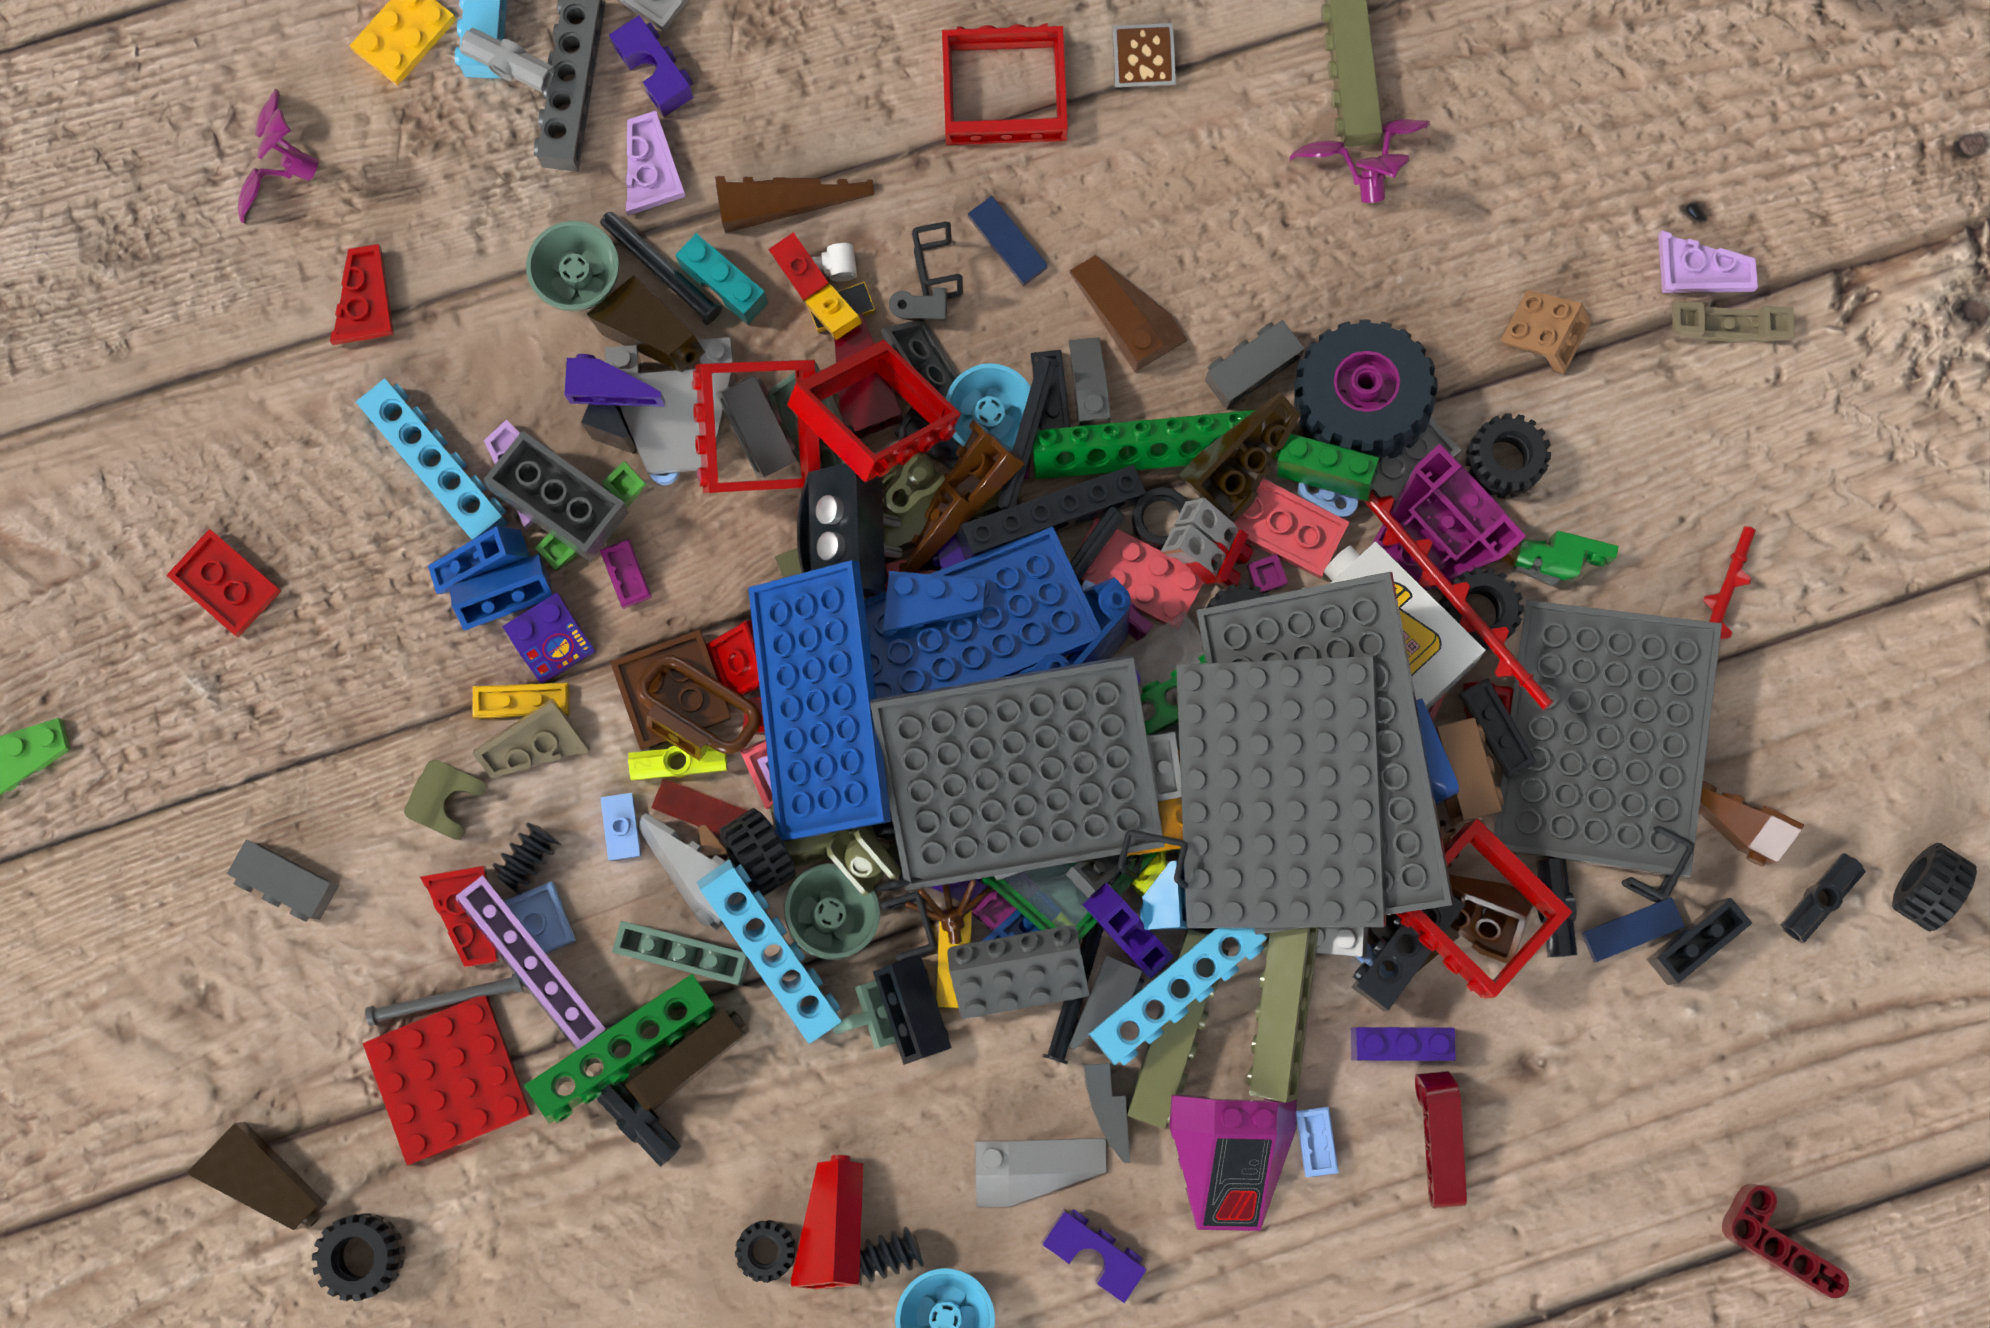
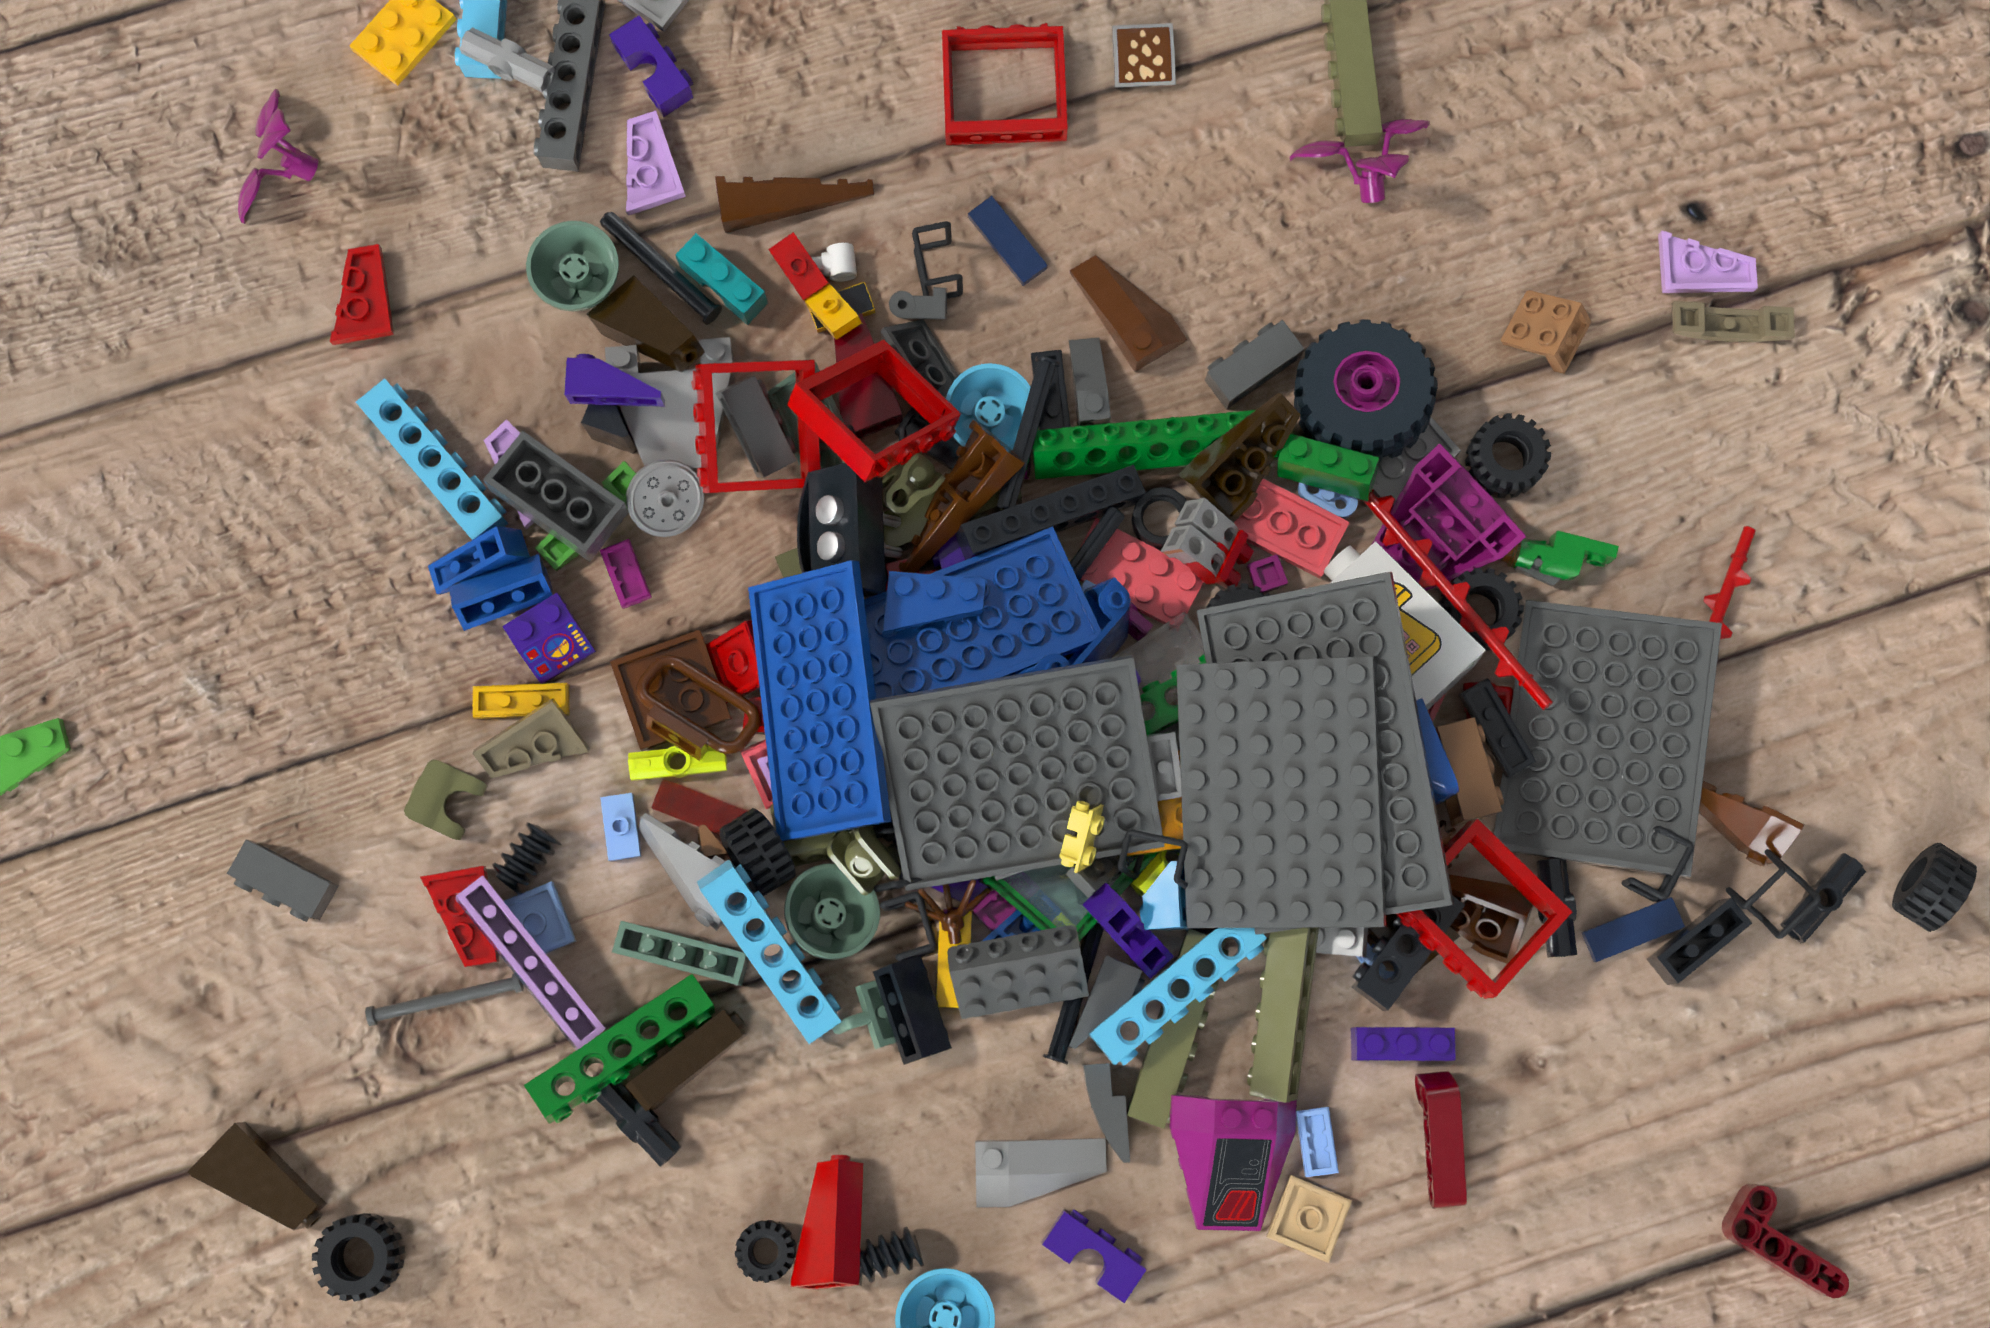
(223, 583): red plate -> none
(447, 1079): red plate -> none
(664, 498): none -> light grey shield
(1080, 849): none -> light yellow hinge
(1309, 1218): none -> tan tile
(1783, 867): none -> black piece

